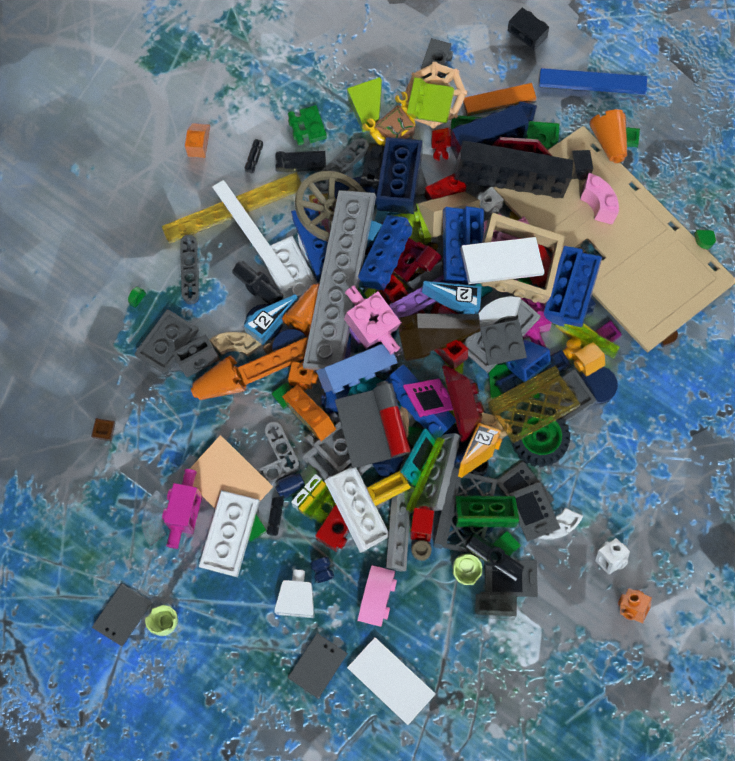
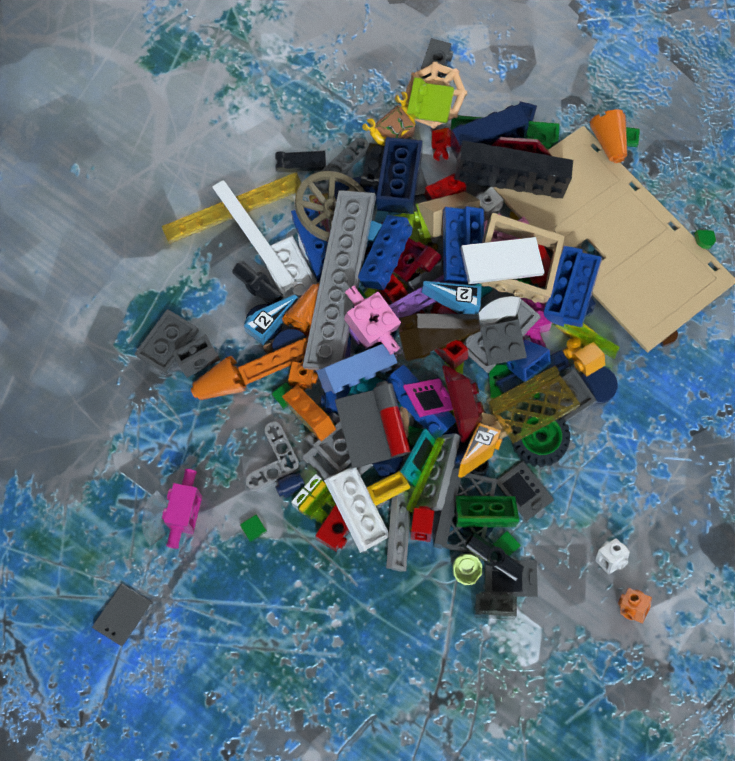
(103, 429): reddish brown tile -> none
(136, 296): green tile -> none
(162, 620): yellowish green hair -> none
(189, 269): dark grey beam -> none
(197, 140): orange slope -> none
(227, 471): light nougat sticker -> none
(229, 533): white tile -> none
(235, 341): tan tile -> none
(253, 156): black axle -> none
(275, 516): black axle -> none
(296, 597): white torso -> none
(312, 122): green plate -> none
(317, 665): dark grey container -> none
(322, 570): dark blue wheel -> none
(366, 101): lime slope -> none
(376, 596): bright pink brick -> none
(391, 681): white tile -> none
(421, 550): dark tan tile -> none
(499, 99): orange tile -> none
(528, 28): black brick -> none
(535, 512): dark grey container -> none
(568, 521): white tile -> none
(581, 164): black brick -> none
(593, 81): blue tile -> none
(600, 198): bright pink brick -> none
(609, 332): magenta tile -> none

